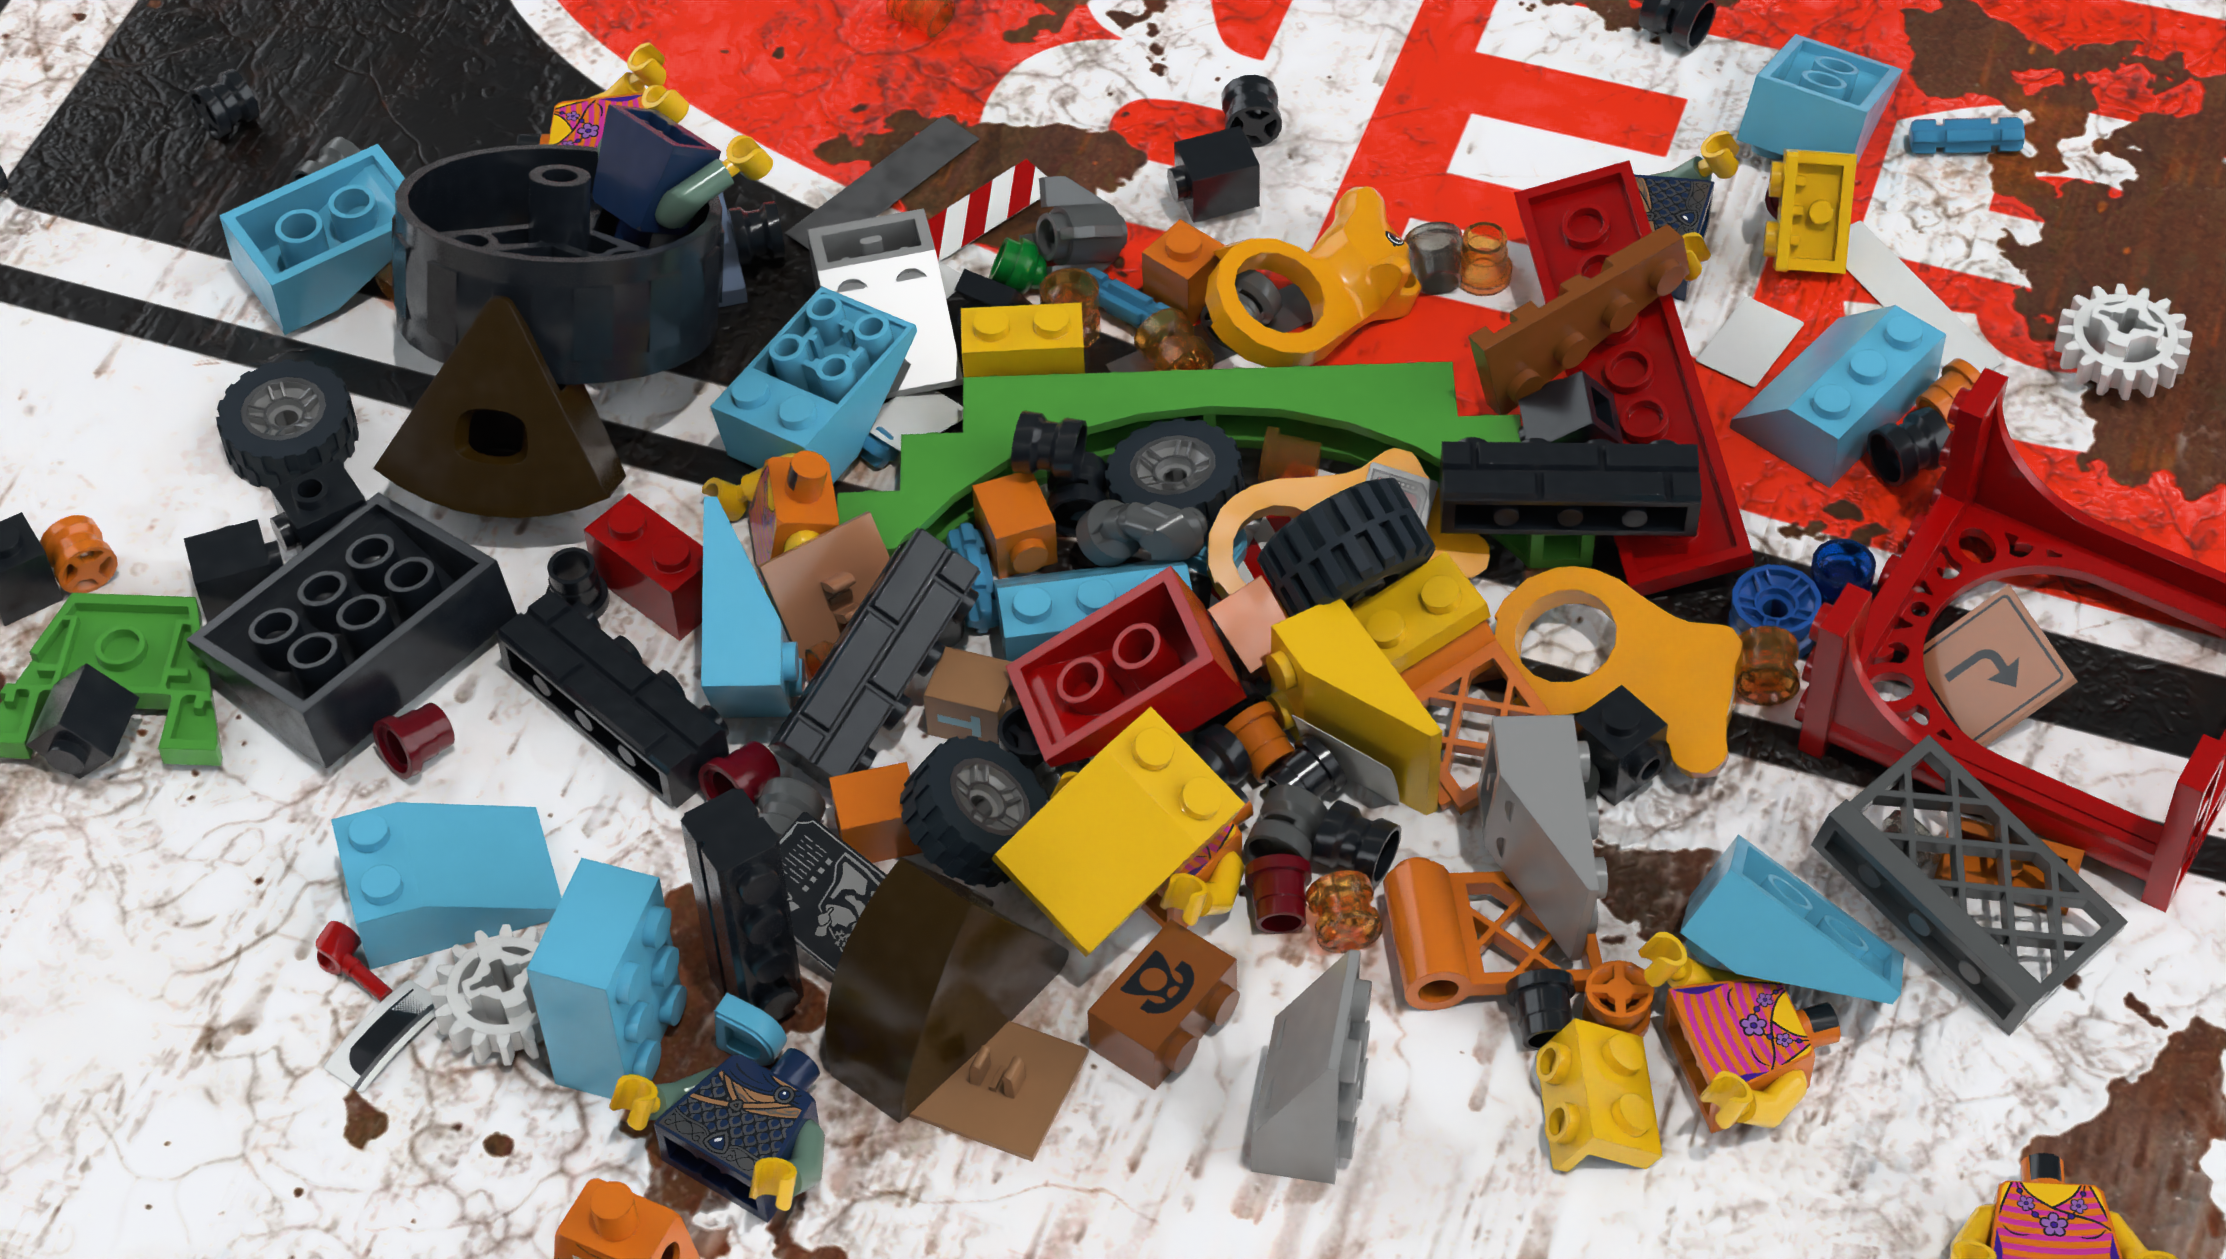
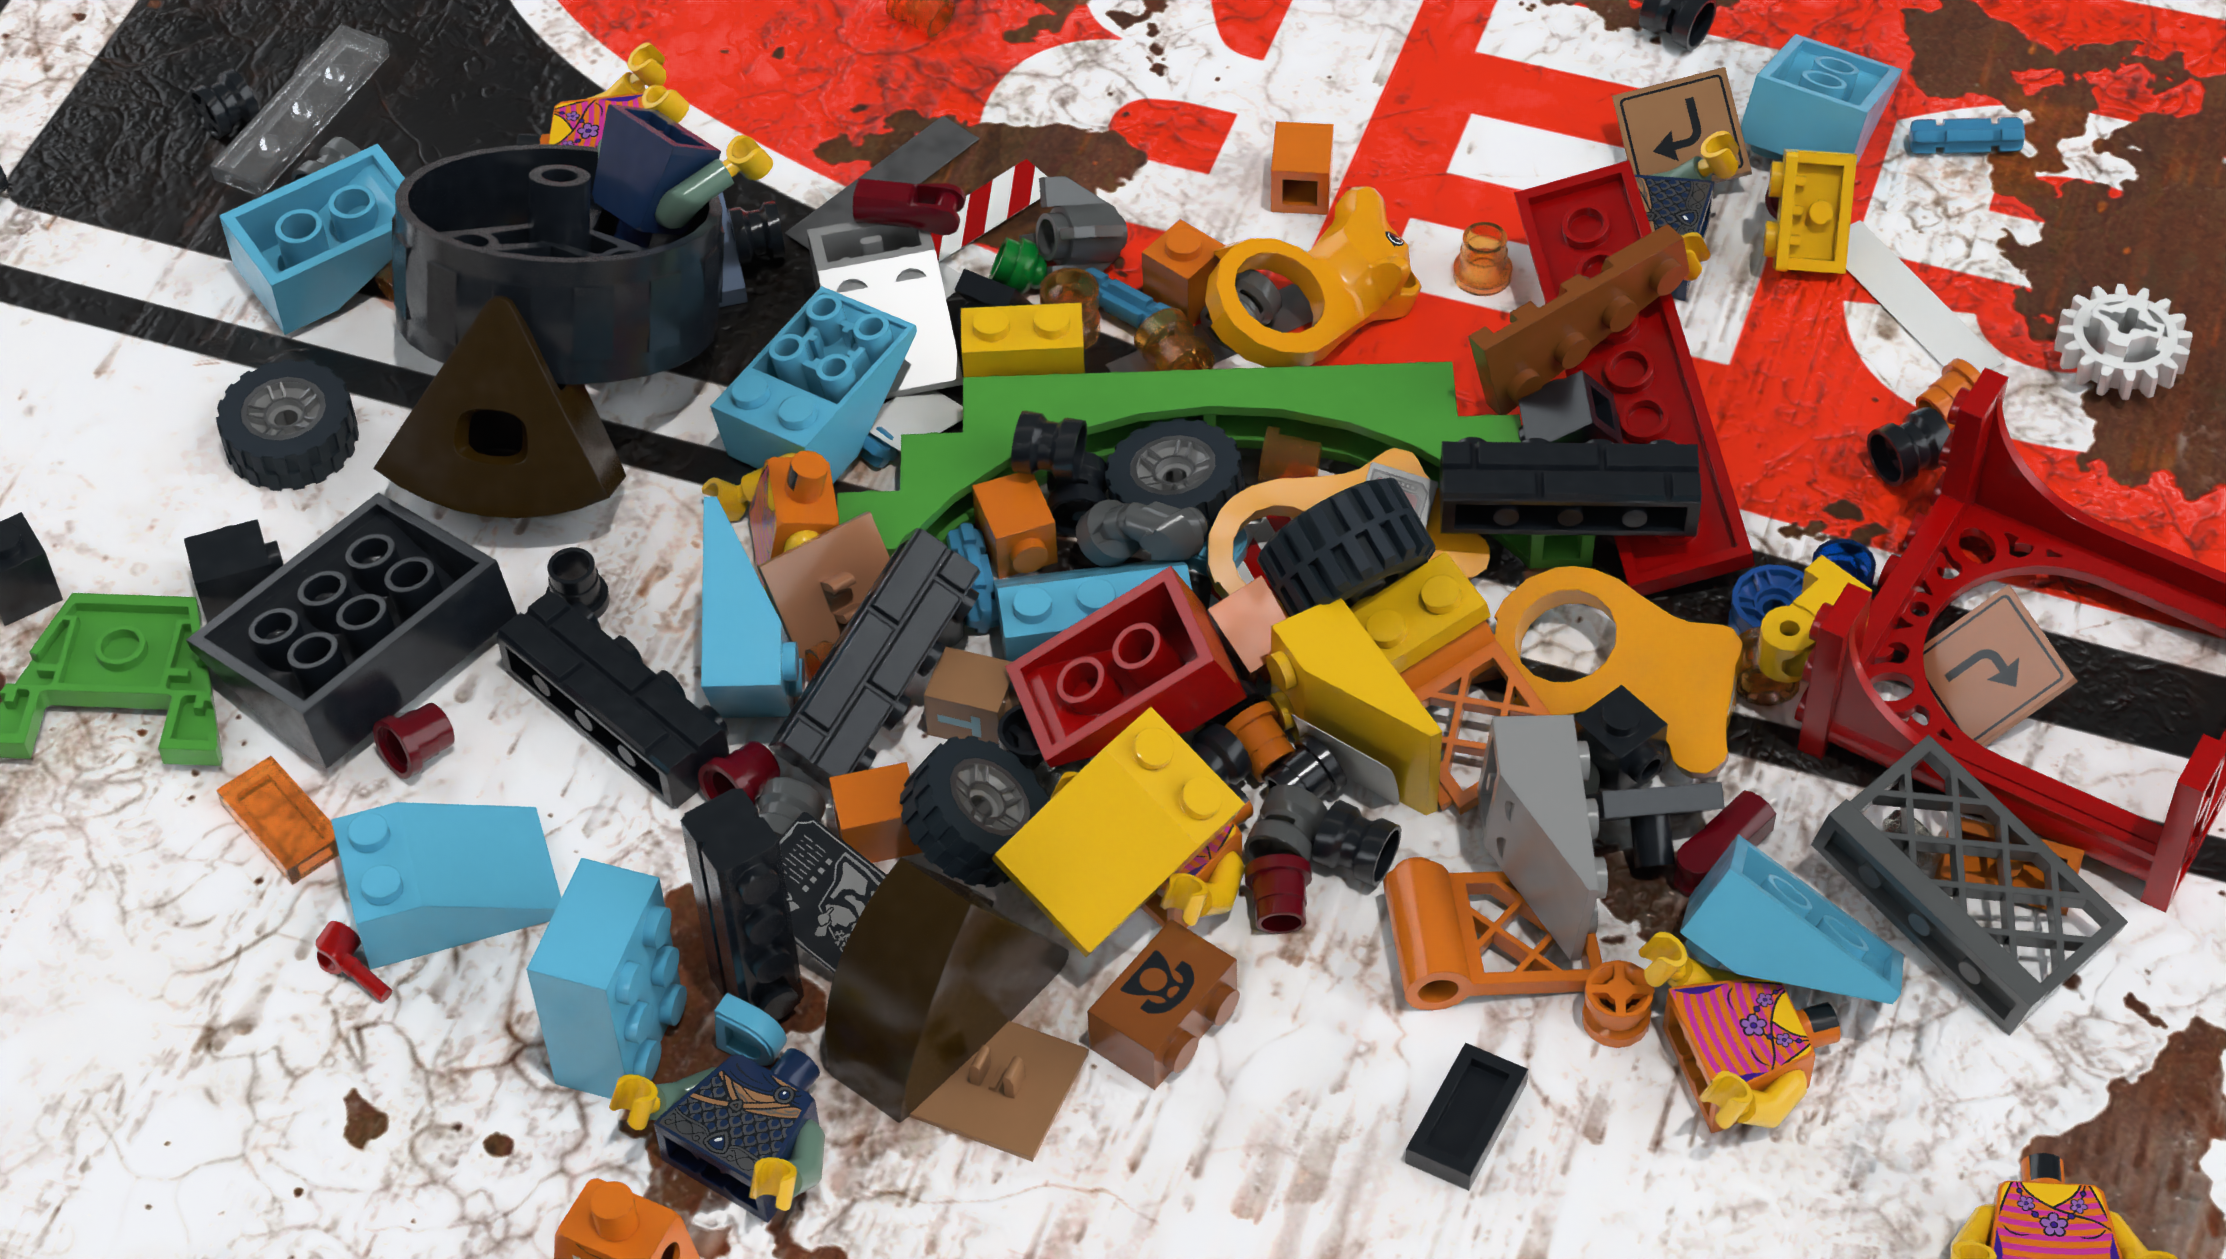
(78, 554): orange wheel -> none
(82, 721): black brick -> none
(280, 819): none -> clear orange tile
(300, 110): none -> clear tile
(313, 505): black brick -> none
(381, 1035): sticker -> none
(489, 996): white gear -> none
(649, 564): red brick -> none
(909, 205): none -> dark red bar
(1215, 174): black brick -> none
(1252, 104): black wheel -> none
(1302, 168): none -> orange brick
(1314, 1077): light grey slope -> none
(1344, 911): clear orange wheel -> none
(1436, 256): clear smoke piece -> none
(1466, 1116): none -> black tile
(1541, 1004): black piece -> none
(1597, 1097): yellow bracket -> none
(1651, 812): none -> black tile
(1672, 119): none -> medium nougat piece
(1745, 815): none -> dark red bar
(1750, 341): white sticker -> none
(1786, 629): none -> yellow leg
(1841, 389): medium azure slope -> none

